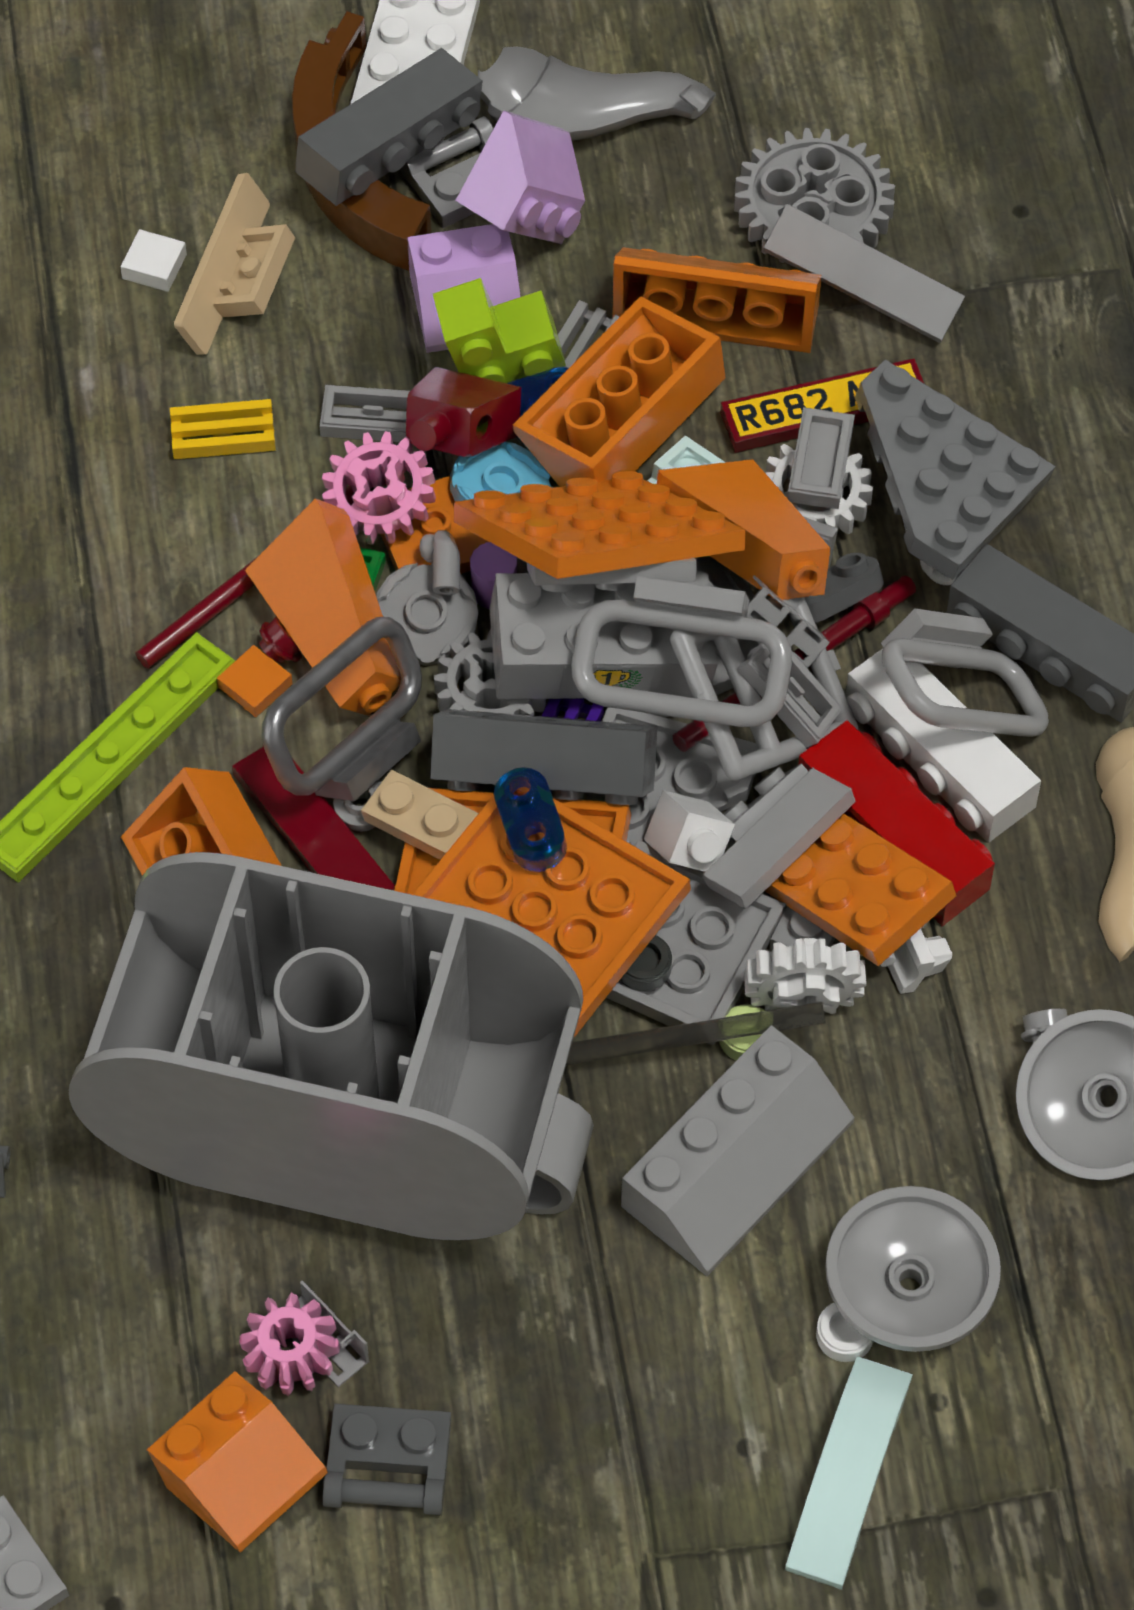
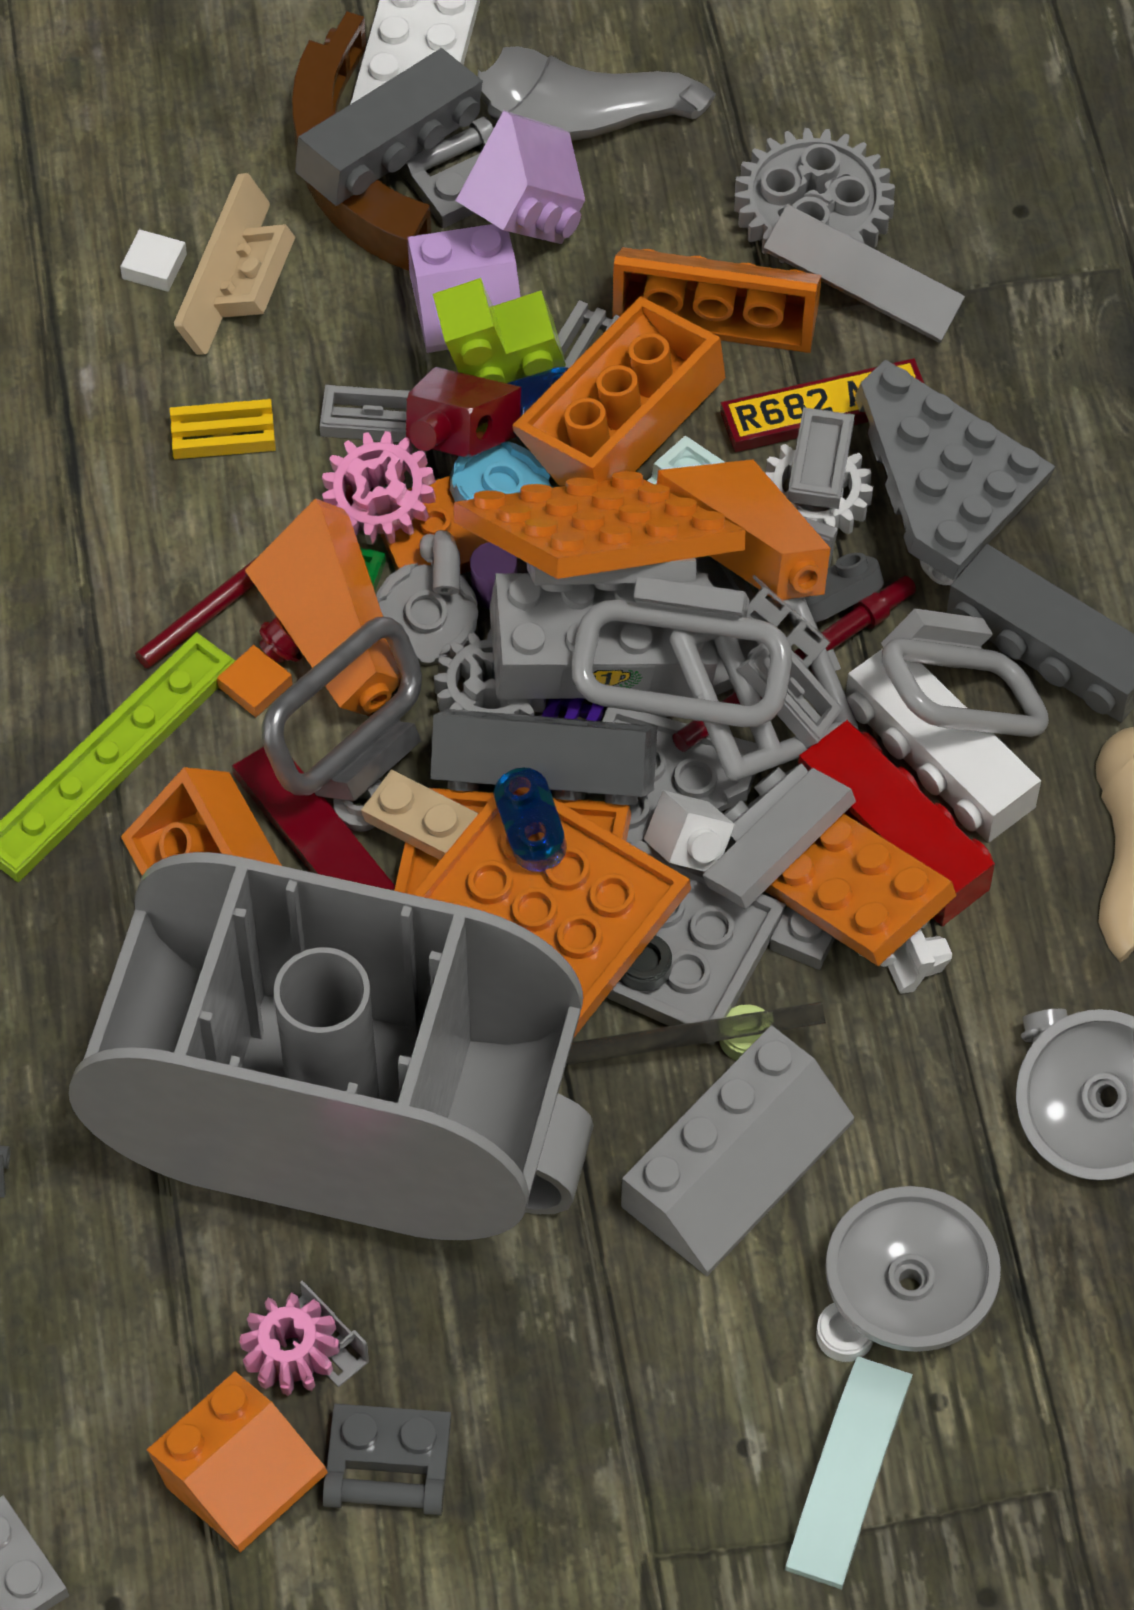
(805, 975): white gear -> none

